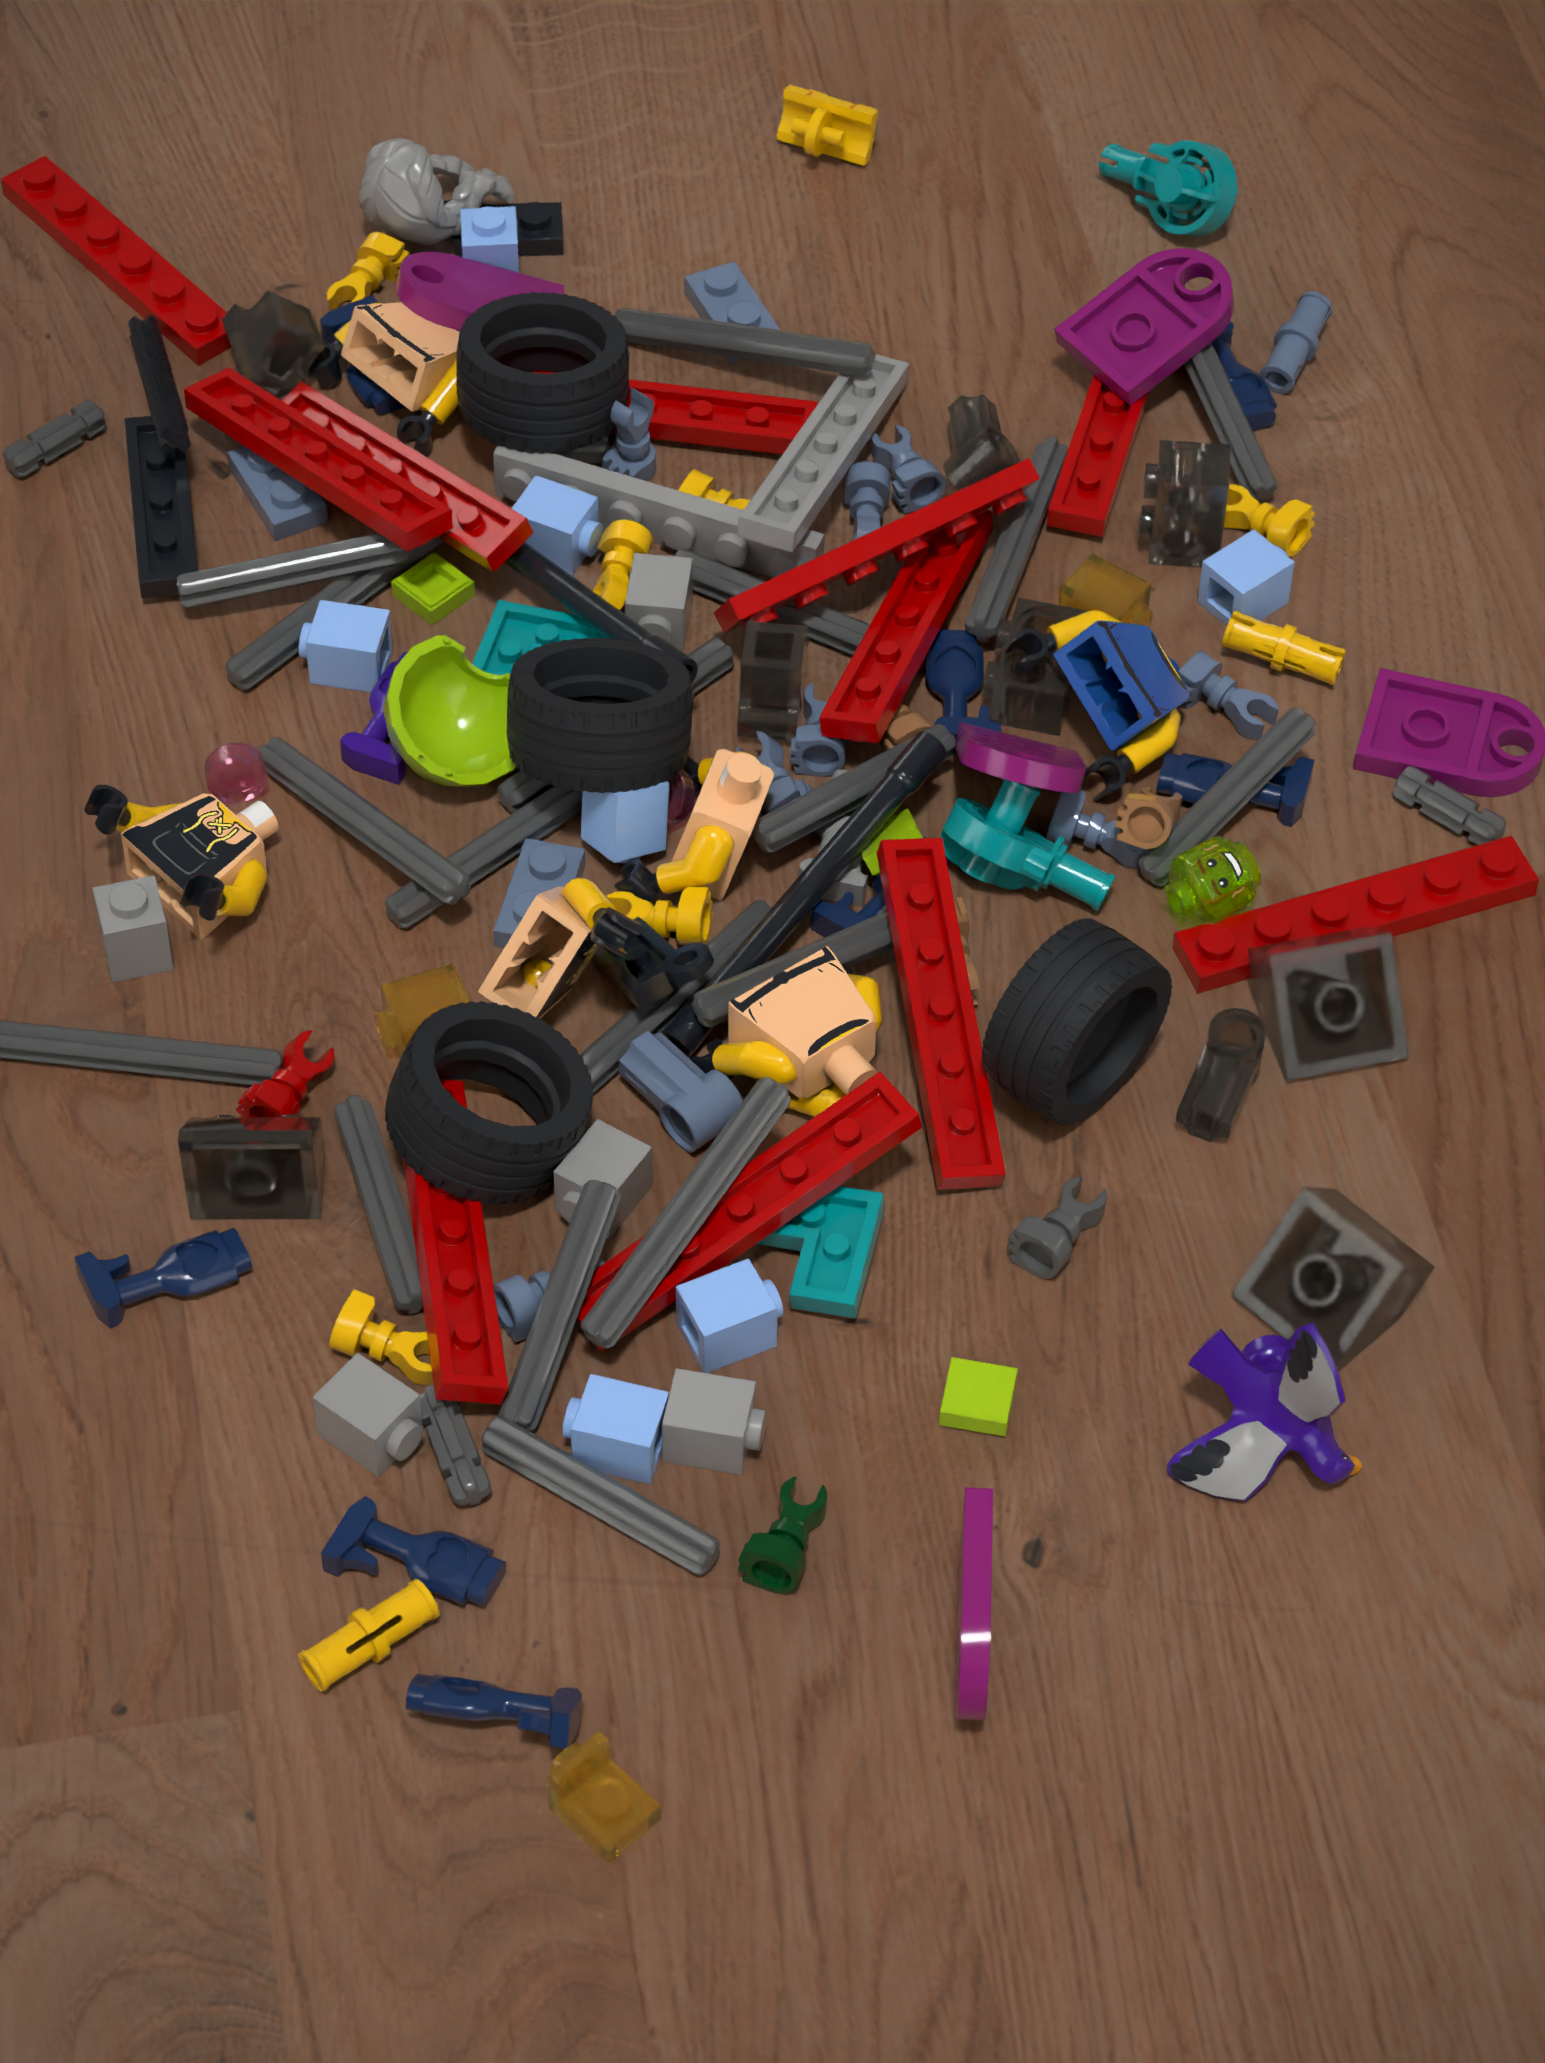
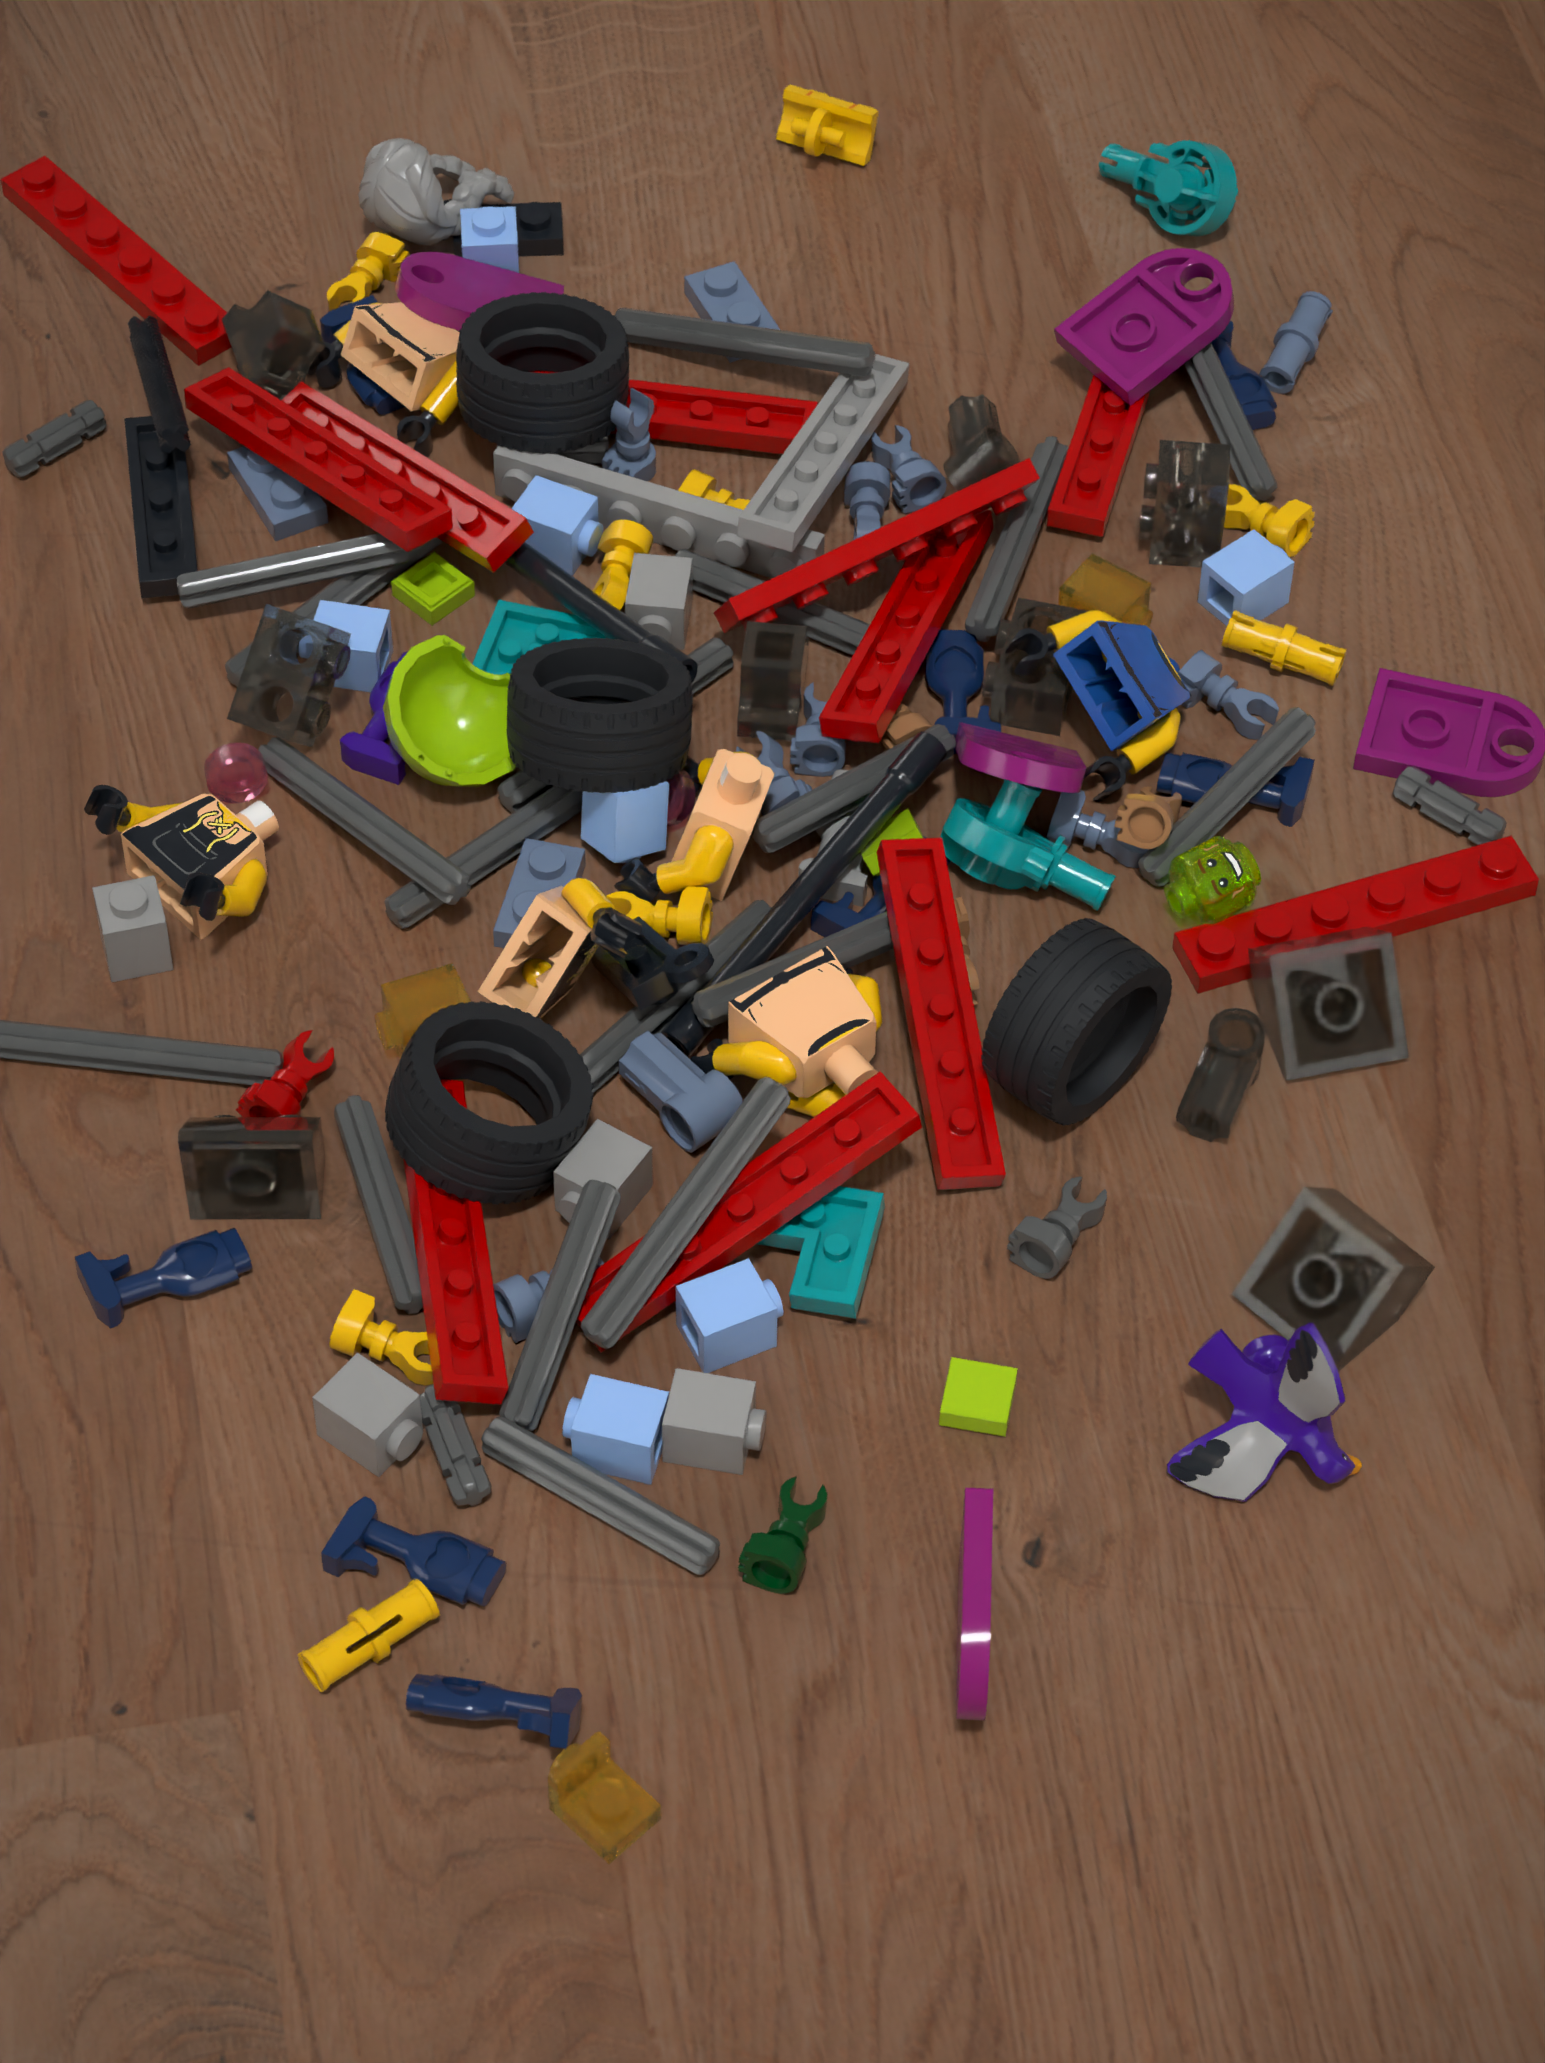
(274, 670): none -> clear smoke brick

